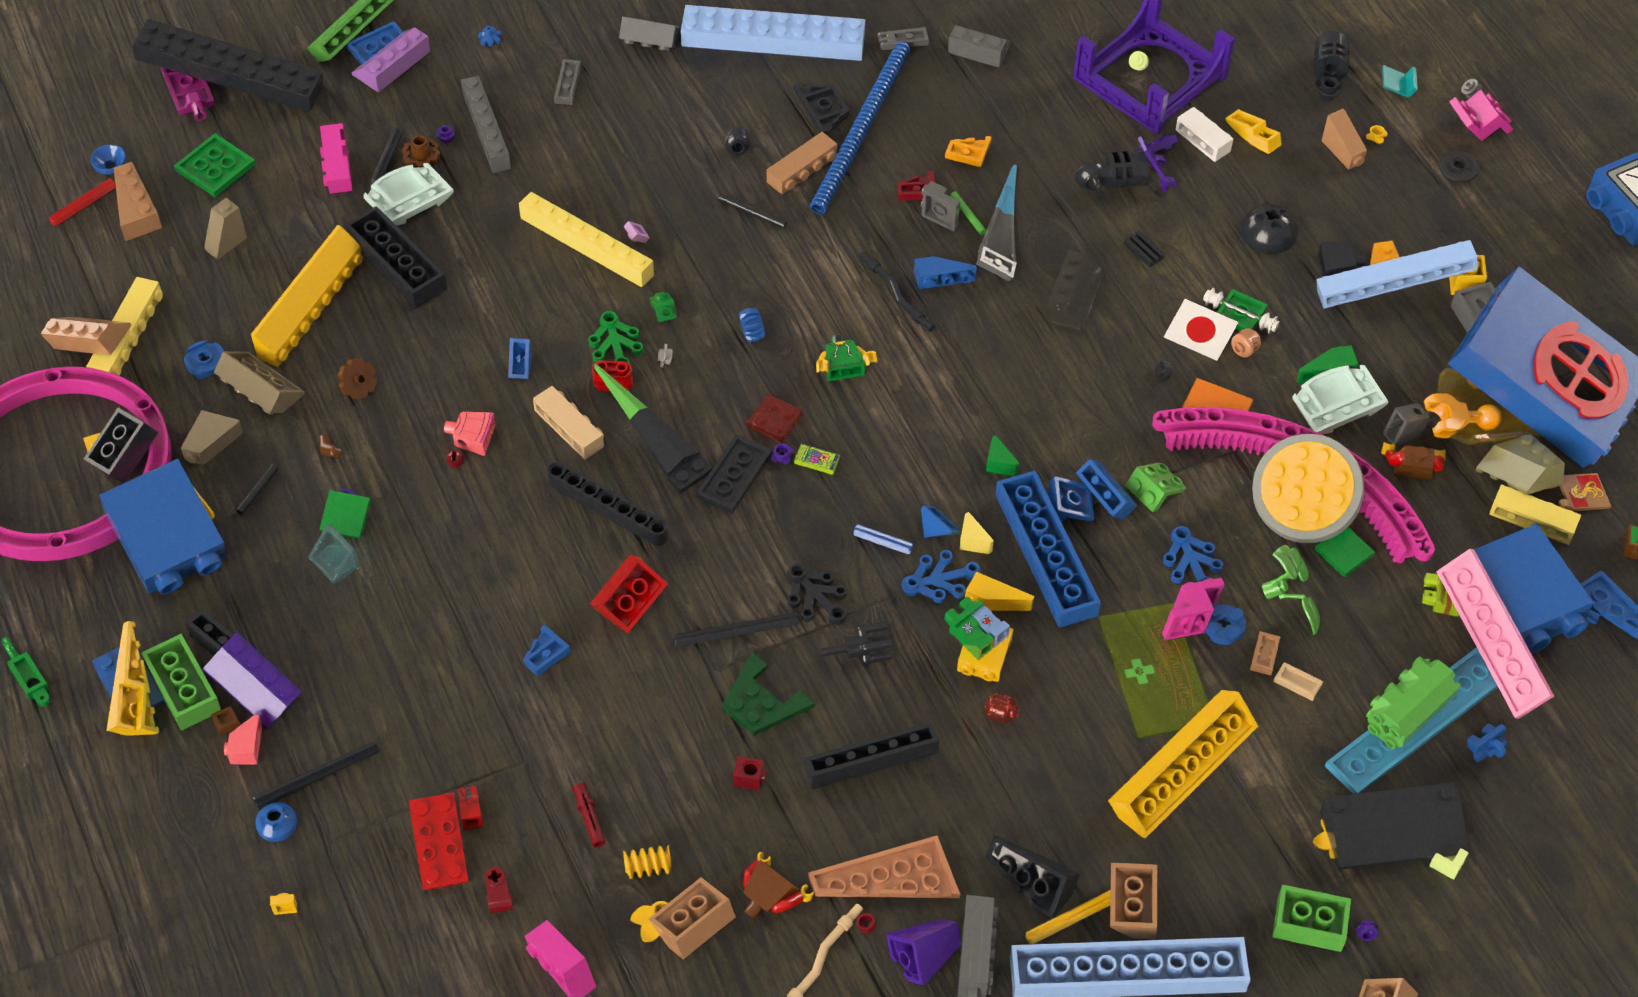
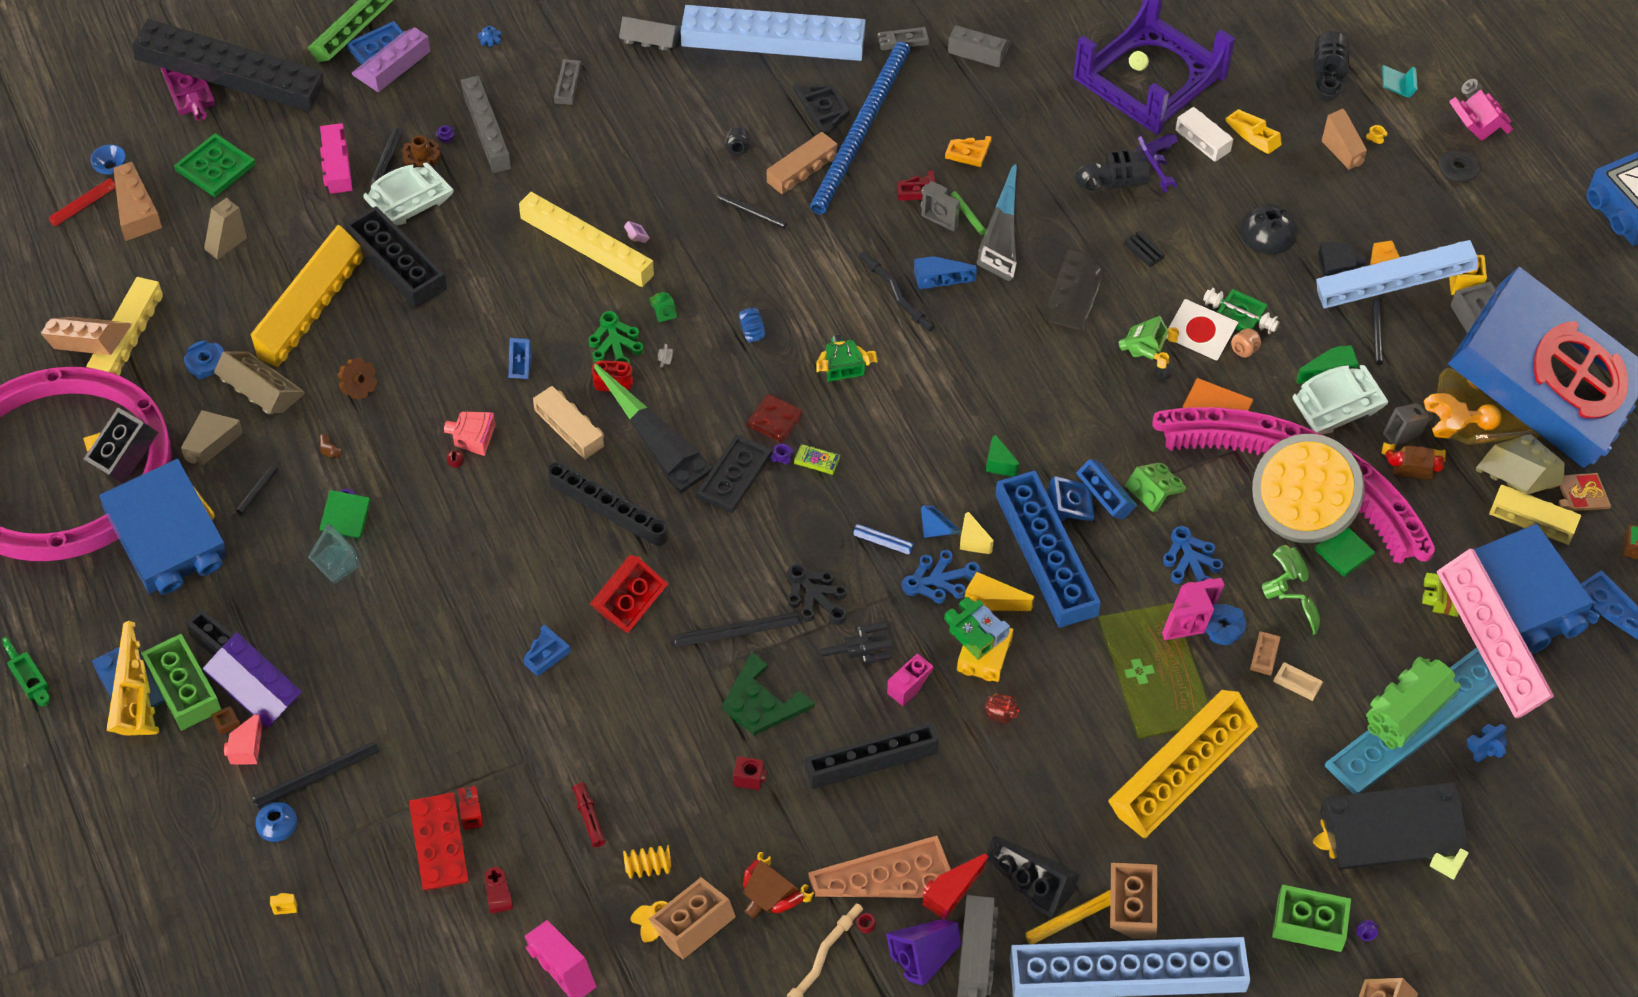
(909, 679): none -> dark pink slope
(950, 887): none -> red slope
(1148, 339): none -> bright green torso
(1377, 331): none -> black bar

